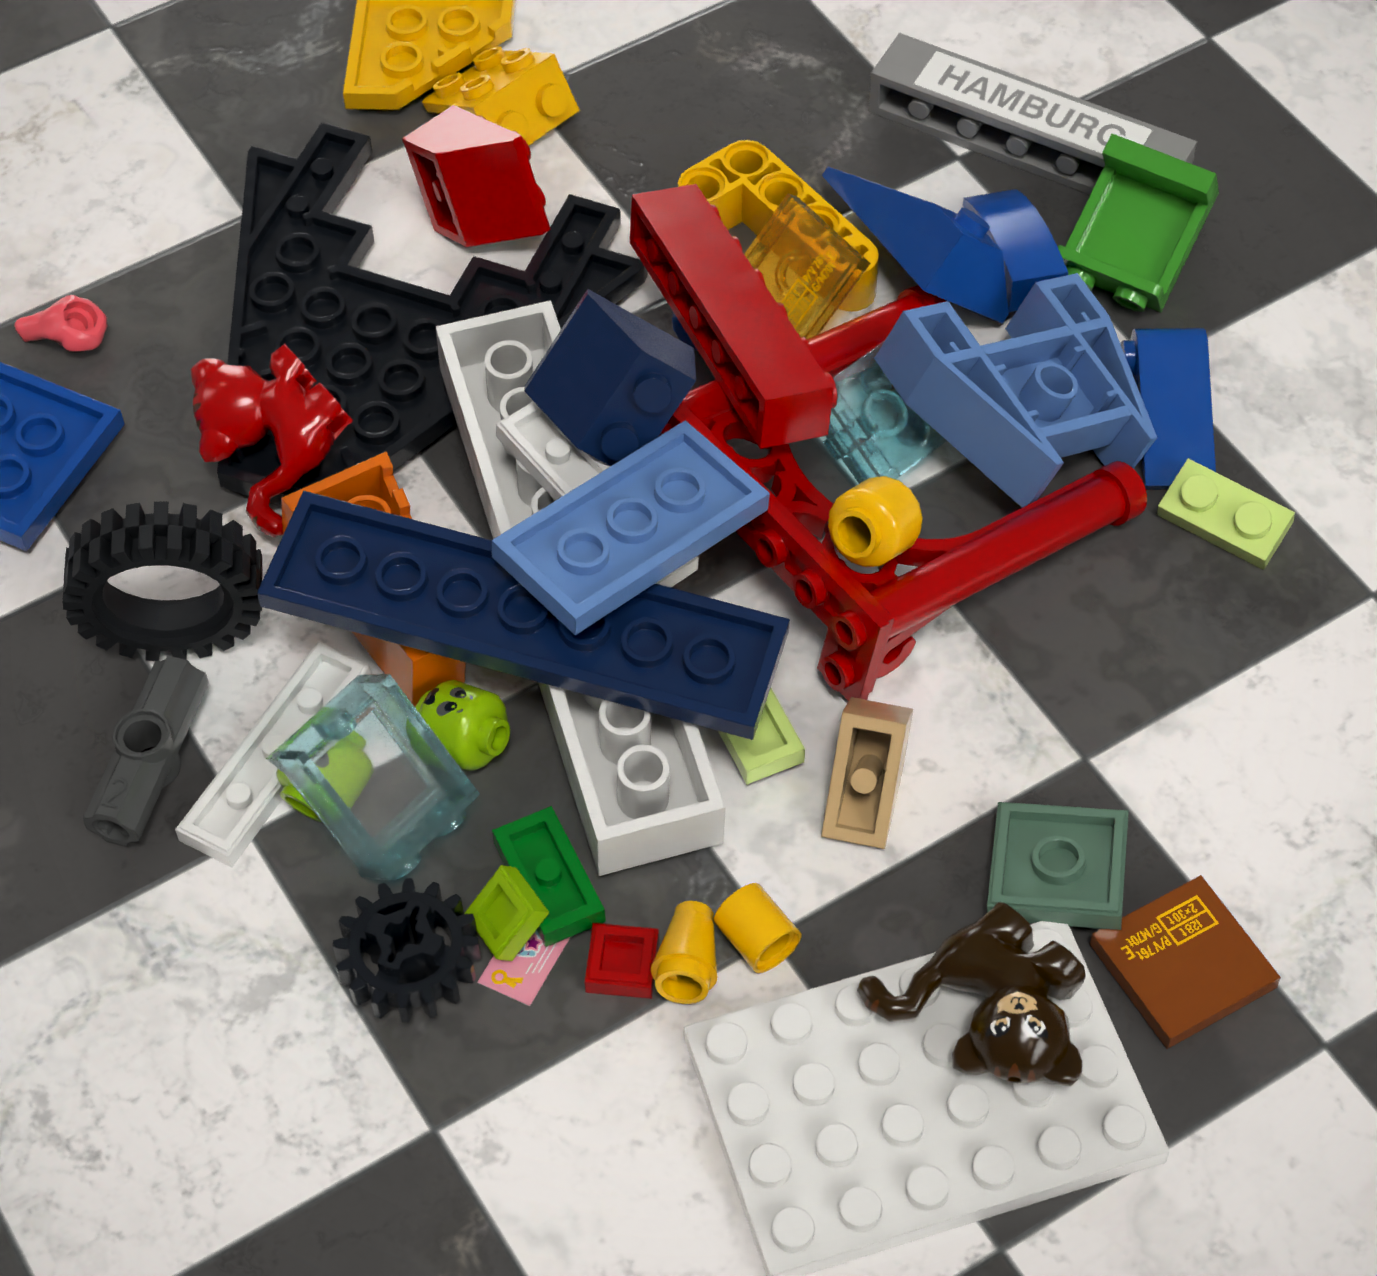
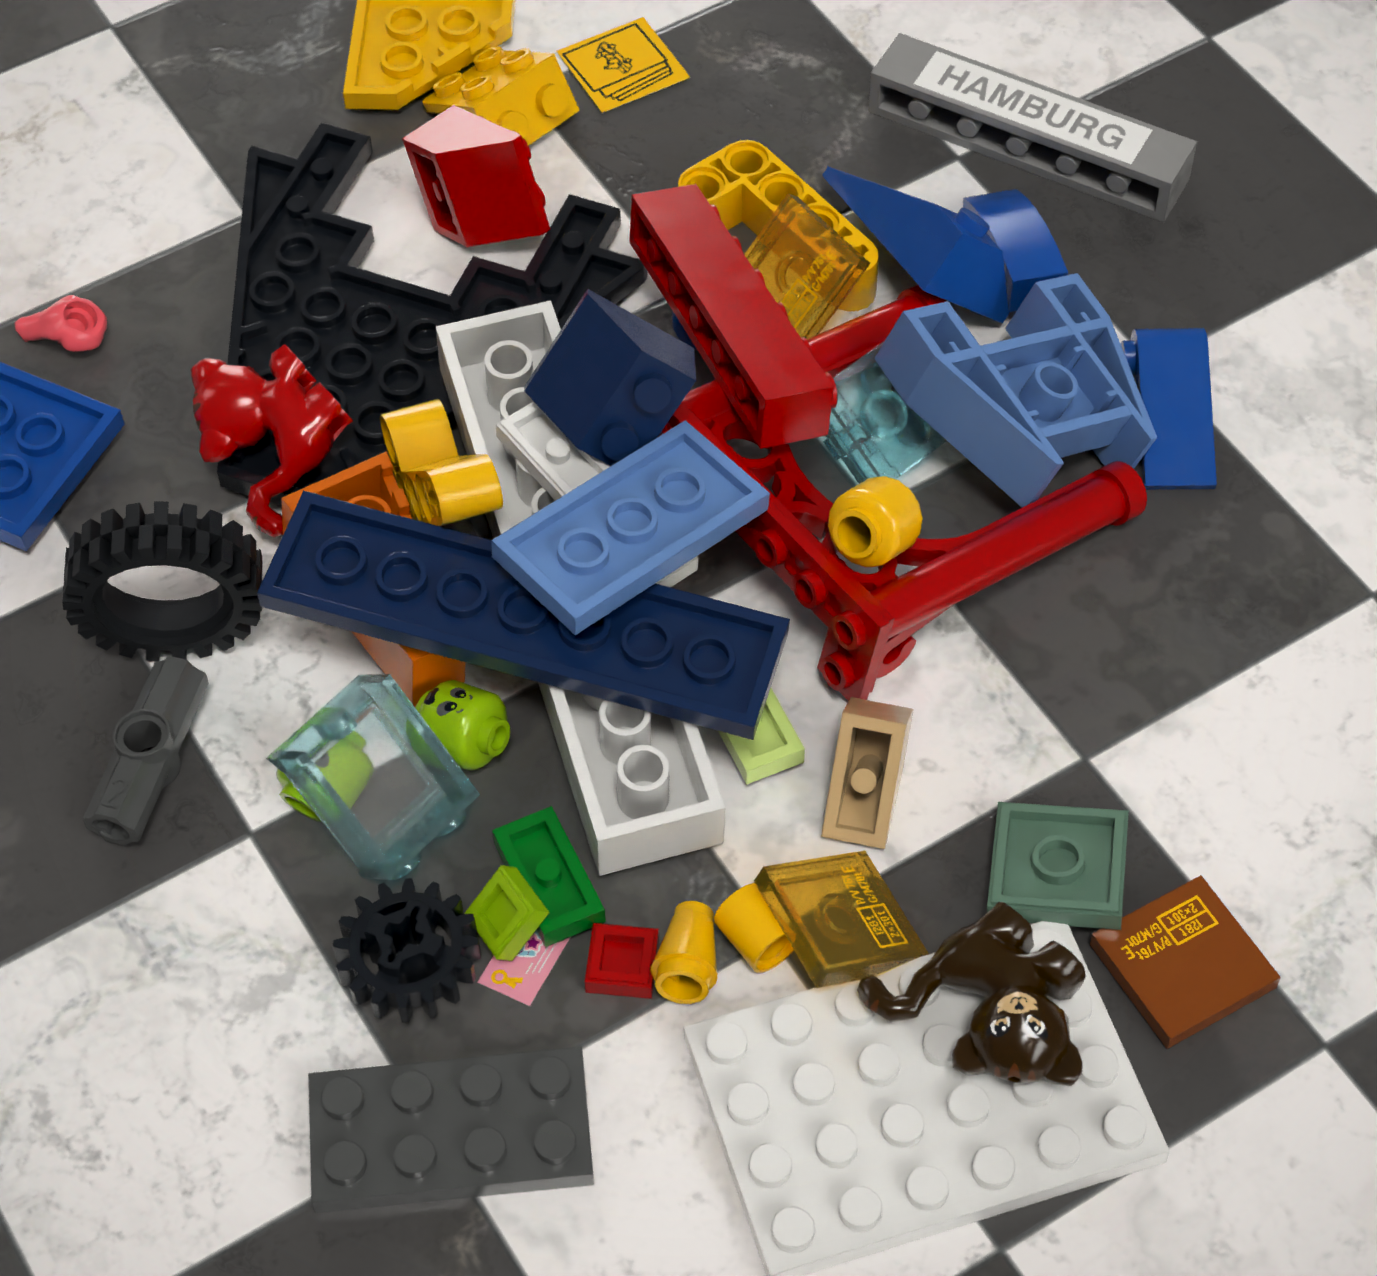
(247, 785): white tile -> none
(431, 472): none -> yellow beam
(448, 1129): none -> dark grey plate
(623, 64): none -> yellow sticker
(839, 917): none -> clear yellow tile
(1139, 224): bright green panel -> none
(1226, 513): yellowish green plate -> none

